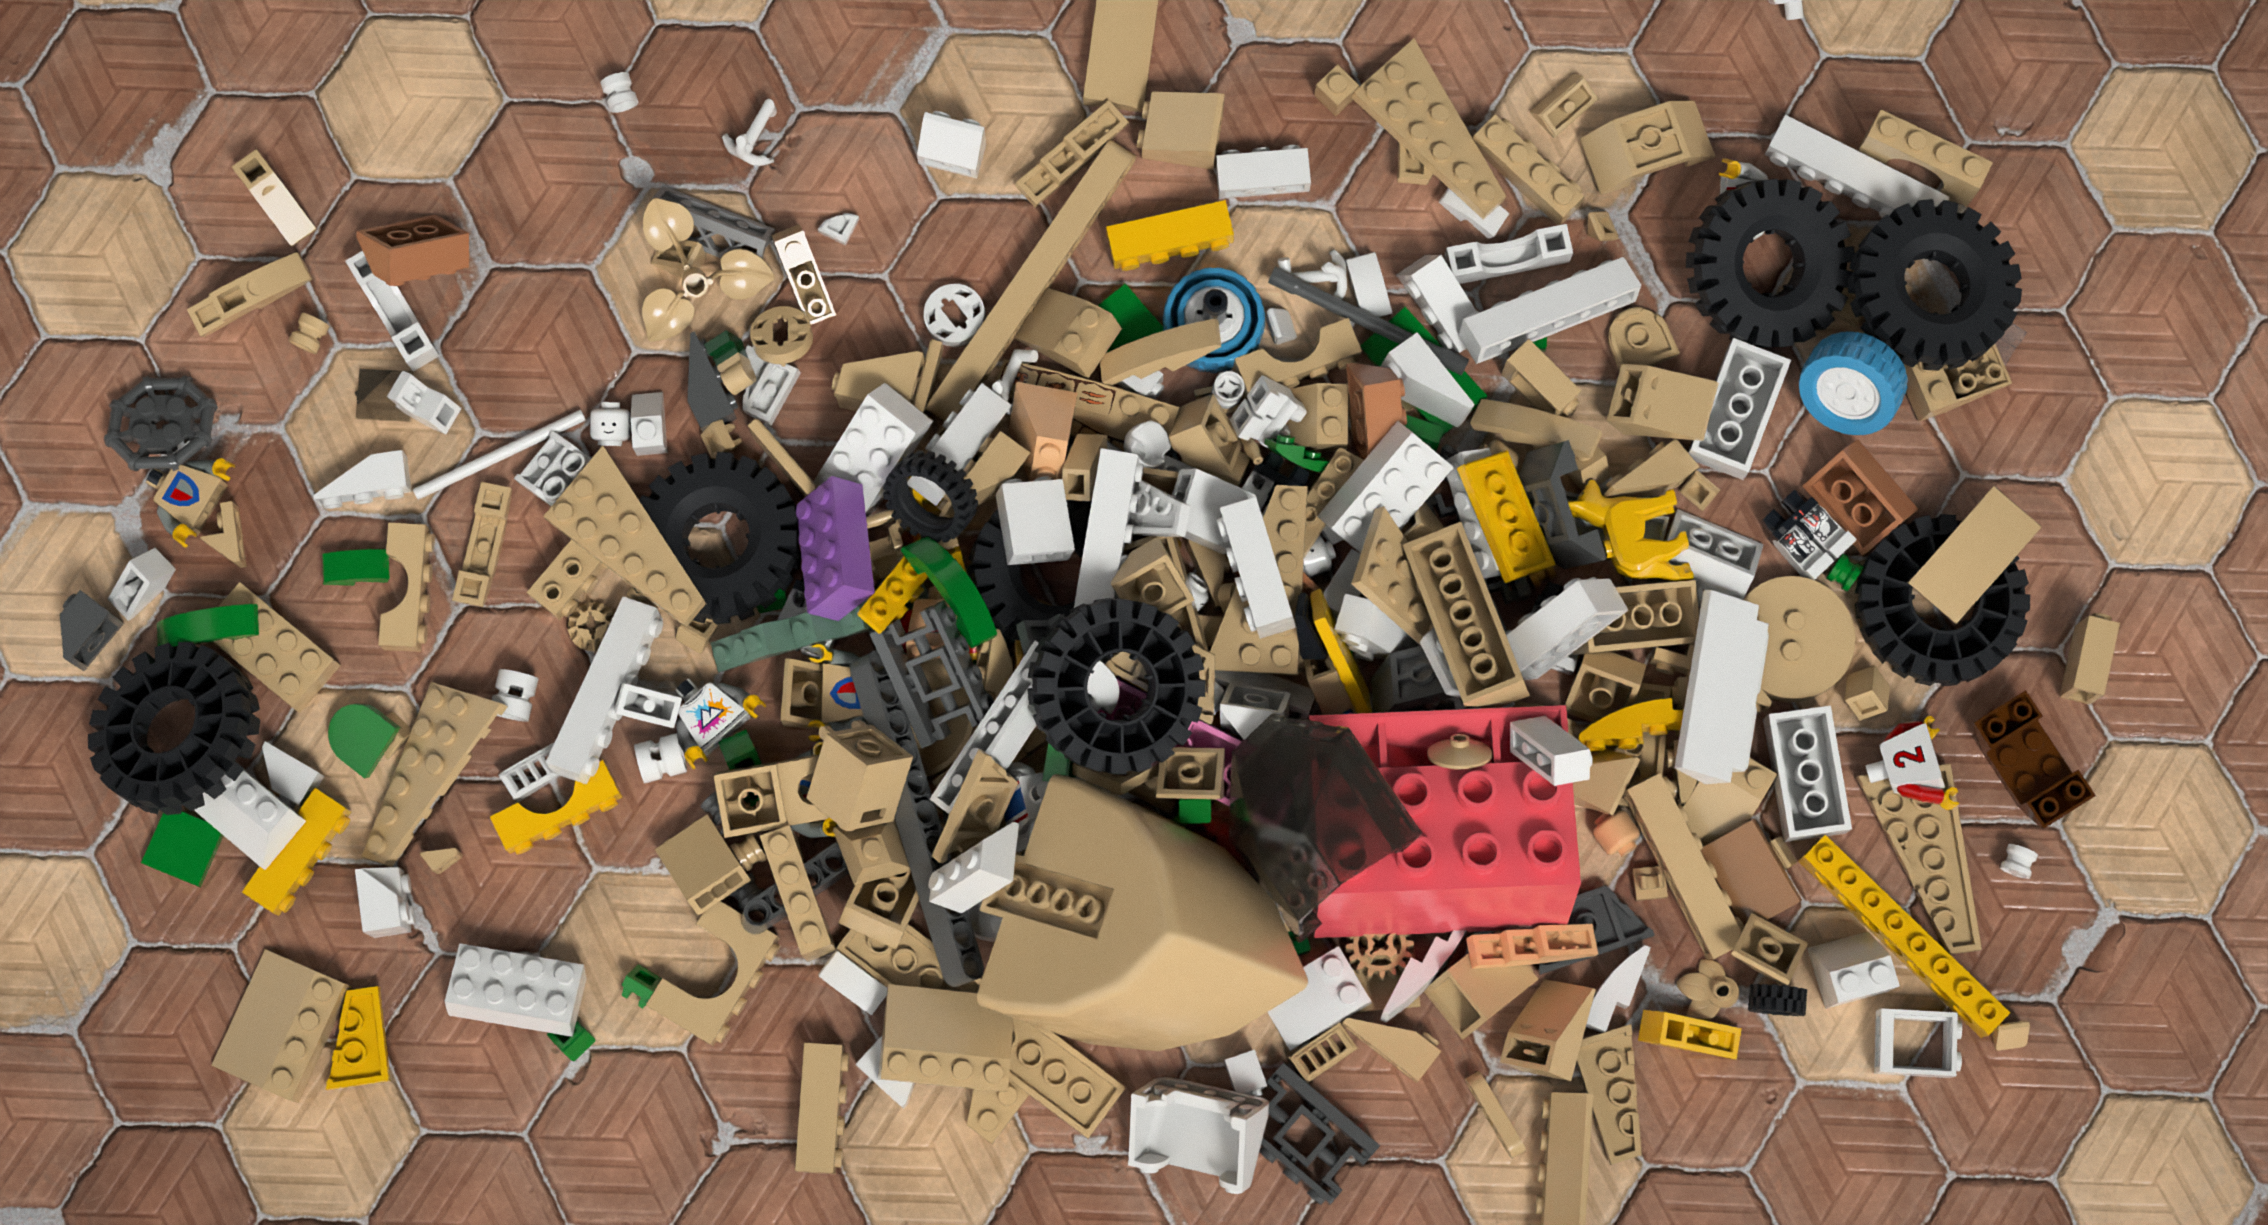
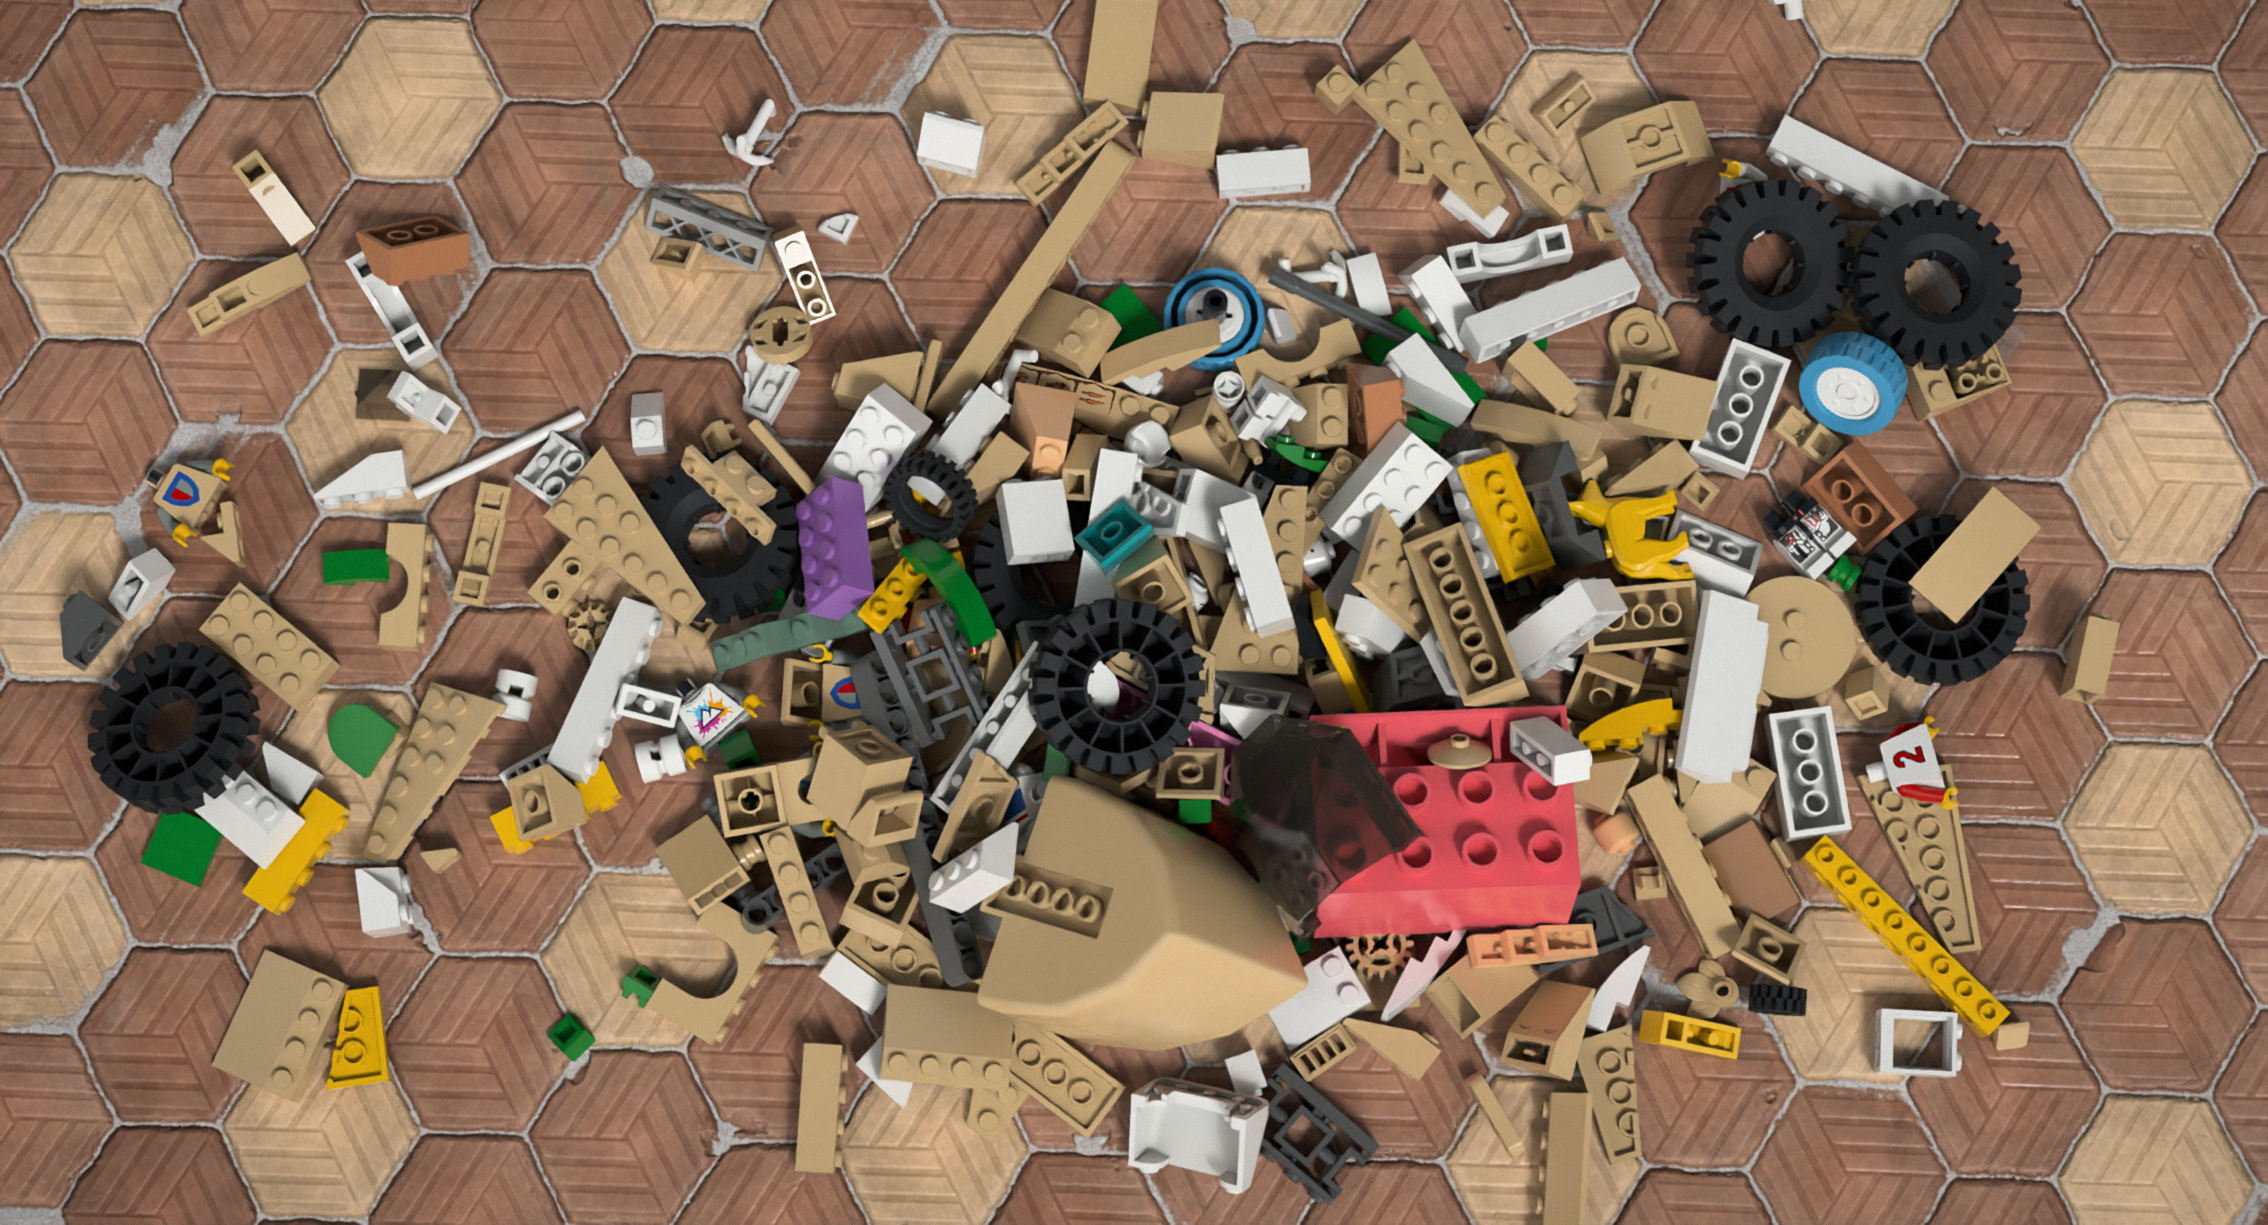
(154, 409): dark grey plate -> none
(209, 625): green slope -> none
(310, 330): tan wheel -> none
(515, 990): white brick -> none
(545, 803): none -> tan slope
(610, 424): white head -> none
(619, 92): white wheel -> none
(669, 314): tan plant -> none
(705, 392): dark grey slope -> none
(731, 361): leg -> none
(735, 487): none -> tan bracket
(877, 830): none -> tan tile
(942, 324): white piece -> none
(1115, 536): none -> teal slope
(1170, 235): yellow brick -> none
(1806, 436): none -> tan slope
(1852, 969): white slope -> none
(1955, 166): tan arch -> none
(2018, 861): white wheel -> none
(2030, 762): reddish brown slope -> none

